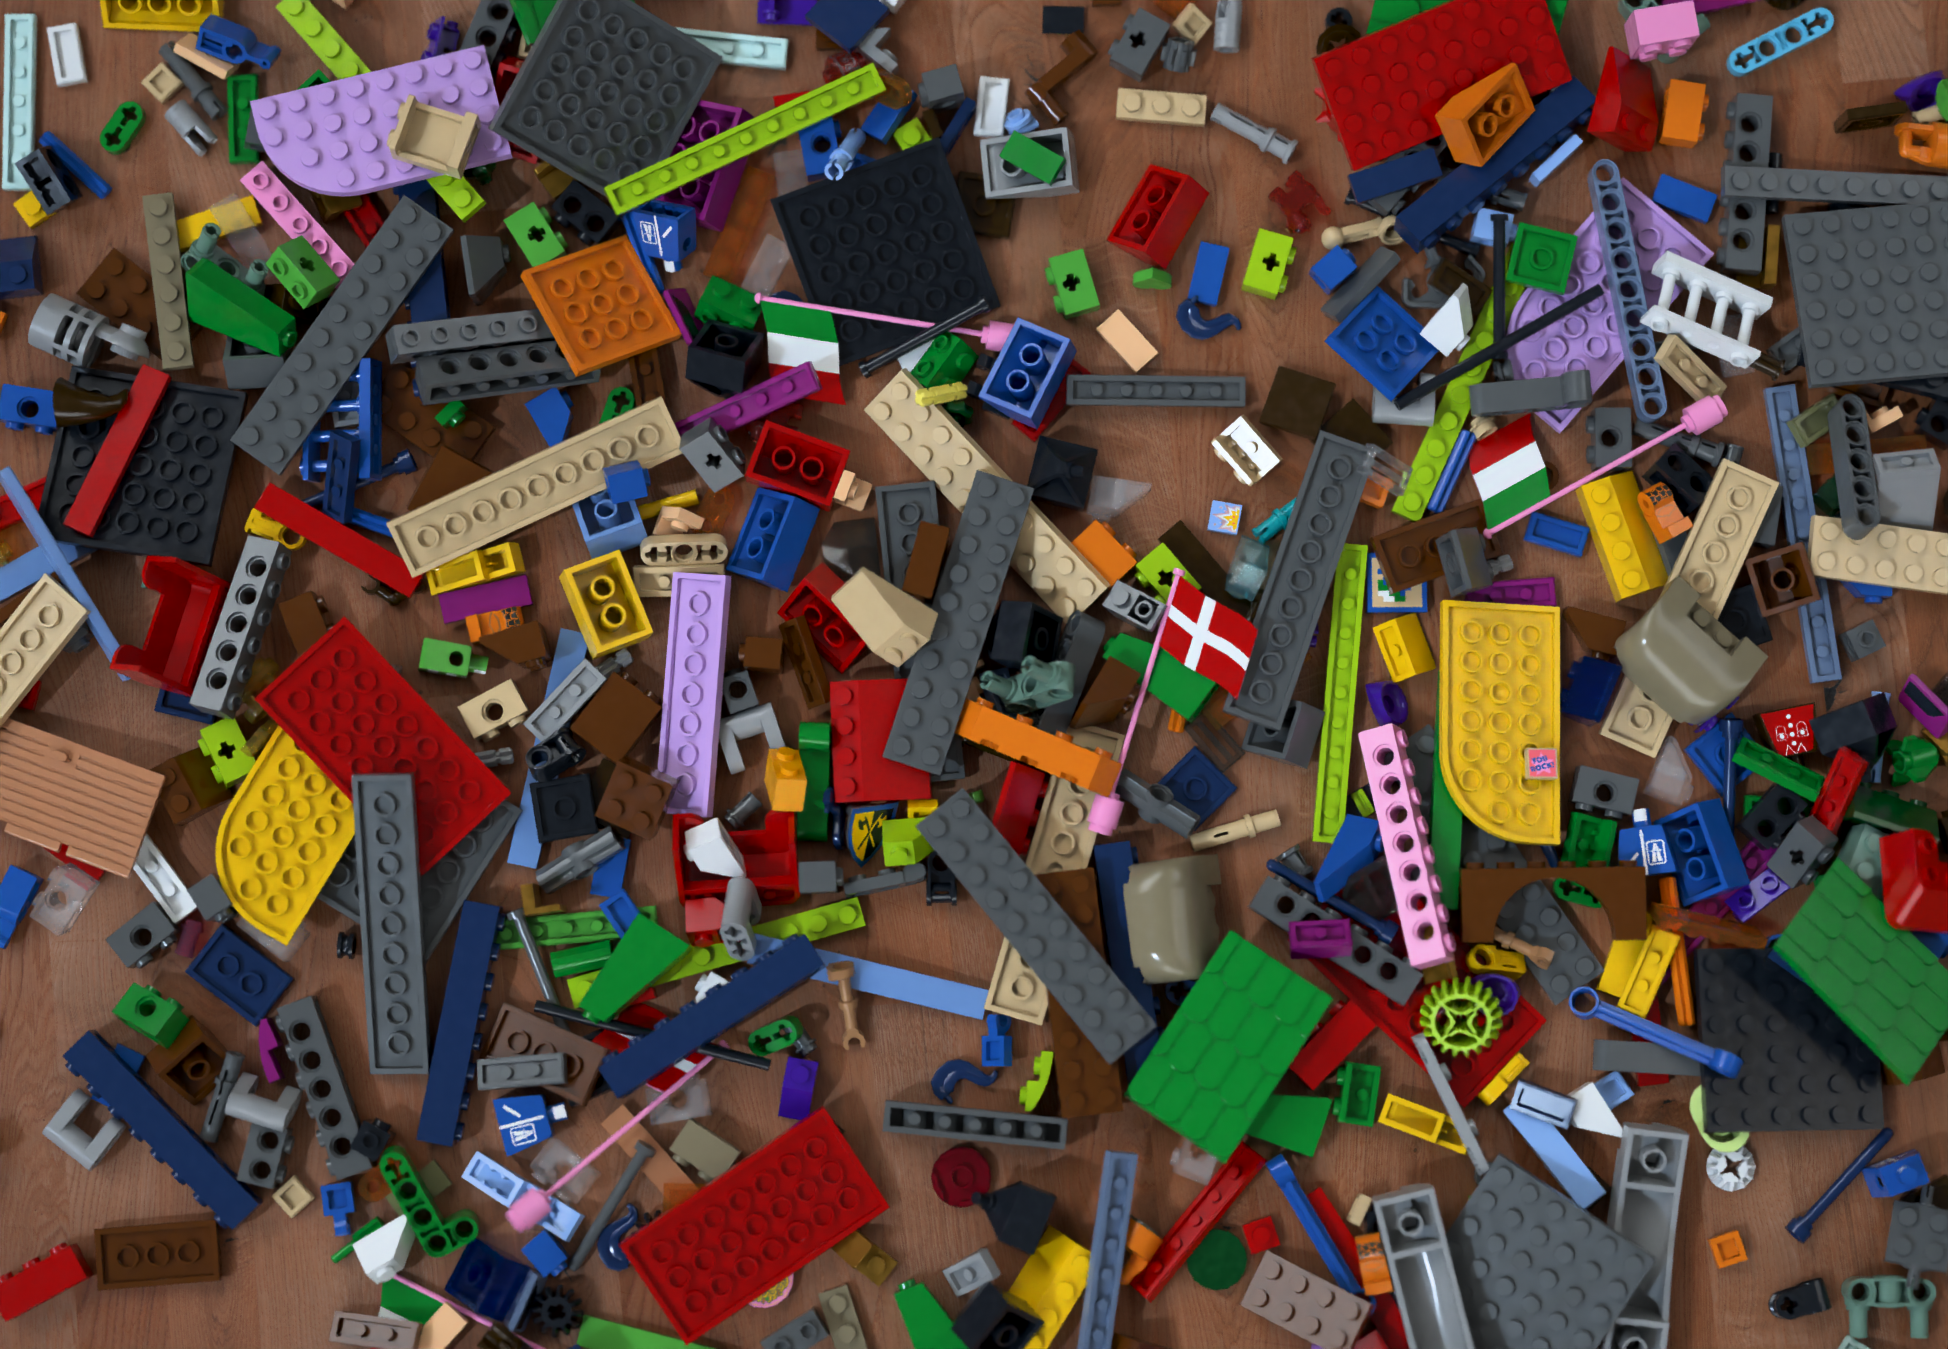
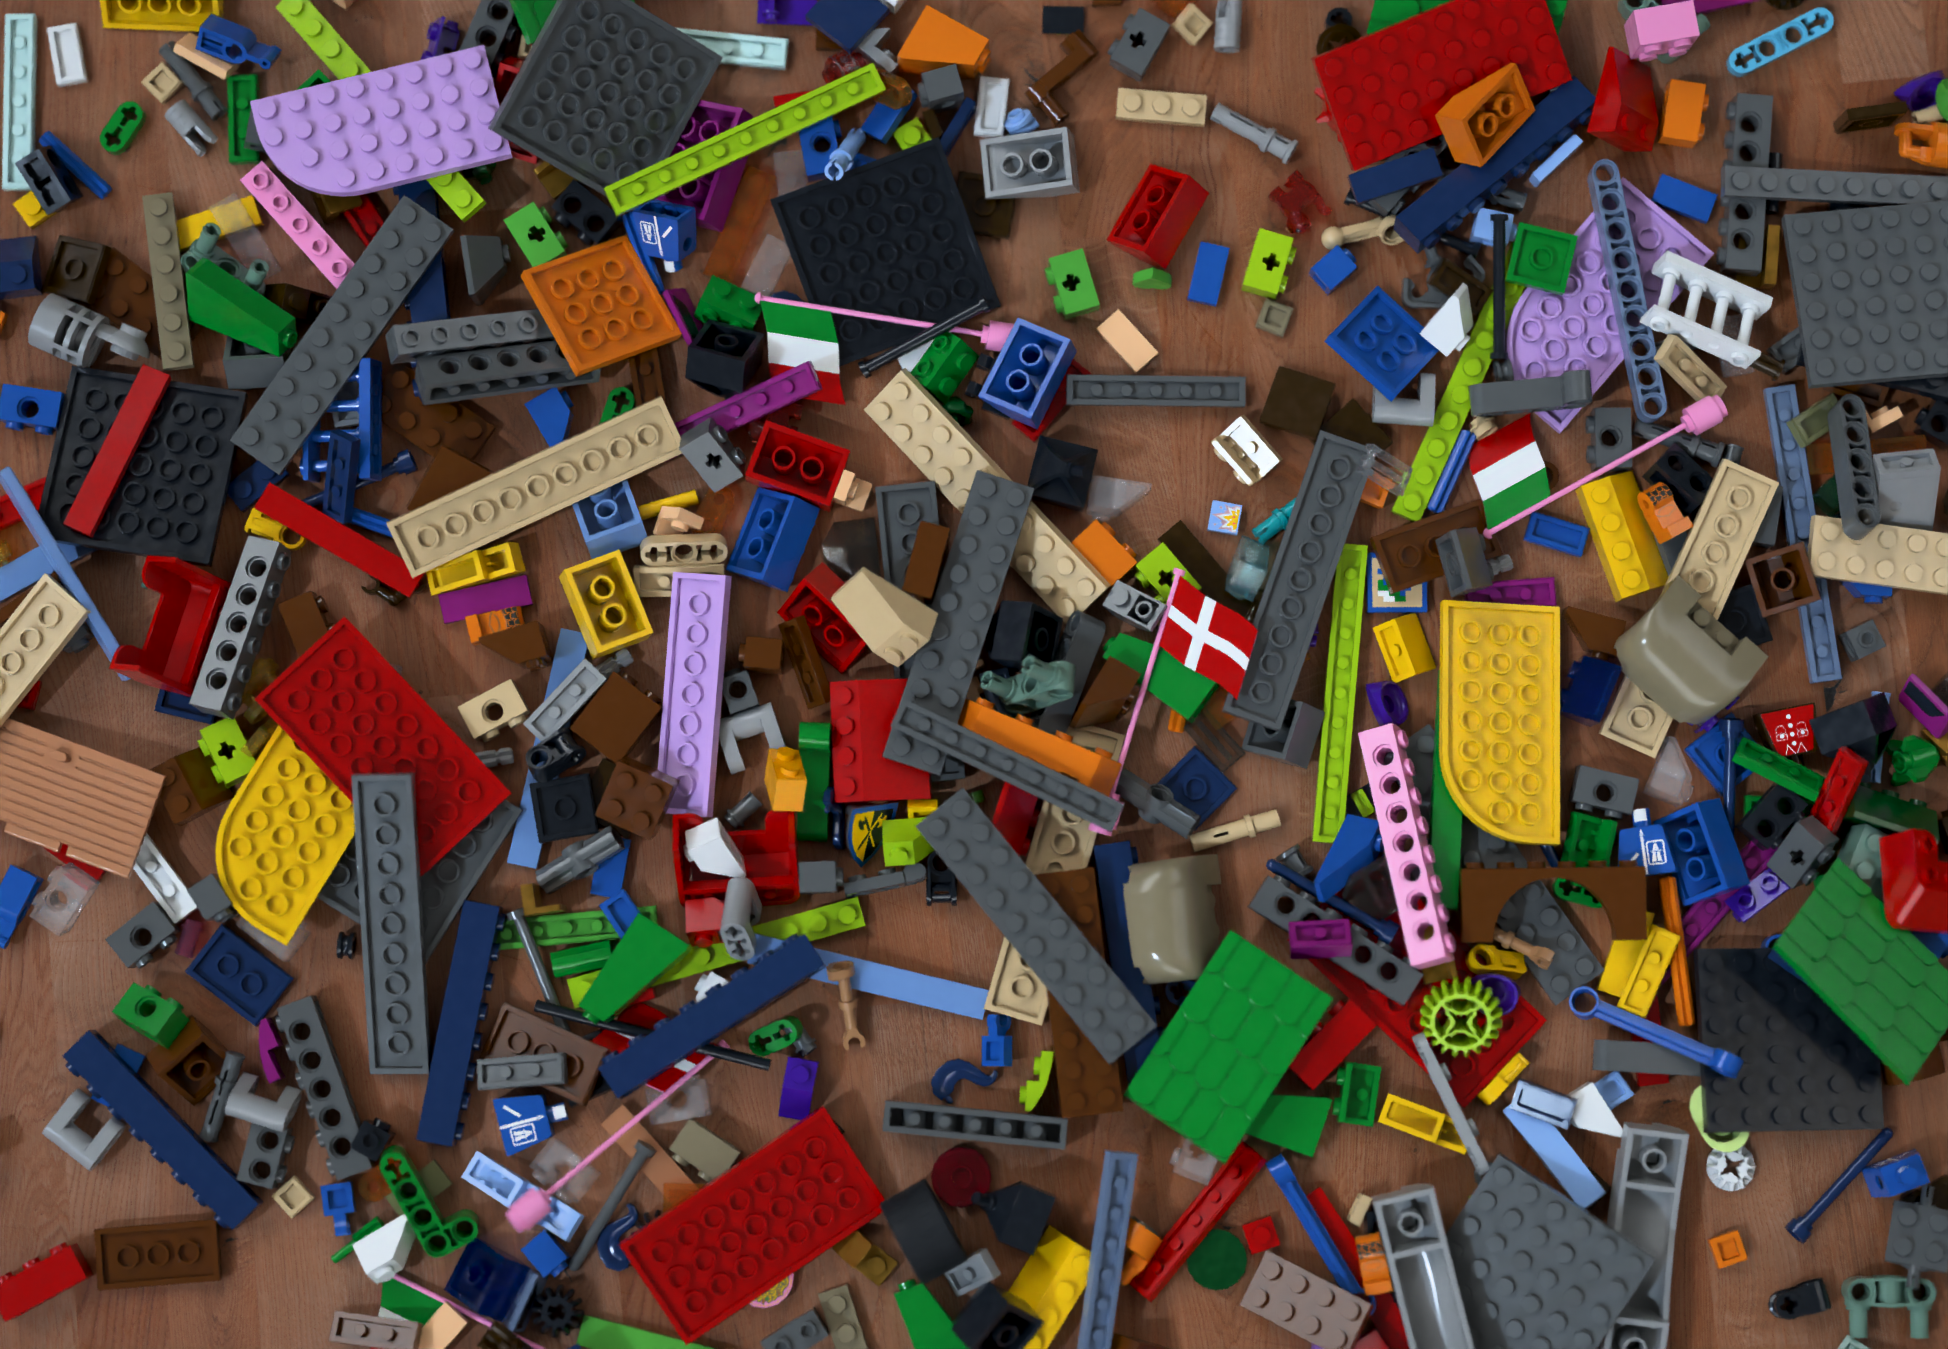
(76, 269): none -> dark brown tile
(79, 406): dark brown hat -> none
(251, 483): none -> dark blue plate
(302, 271): bright green brick -> none
(433, 137): tan panel -> none
(436, 655): bright green torso -> none
(452, 414): green plate -> none
(626, 481): blue brick -> none
(923, 1232): none -> black tyre
(941, 394): light yellow axle -> none
(942, 42): none -> orange slope
(1007, 765): none -> dark grey plate
(1032, 158): green tile -> none
(1178, 54): dark grey gear -> none
(1198, 328): dark blue piece -> none
(1274, 317): none -> dark tan tile
(1360, 284): dark grey tile -> none
(1498, 347): black piece -> none
(1541, 764): tile -> none
(1712, 927): clear orange plate -> none

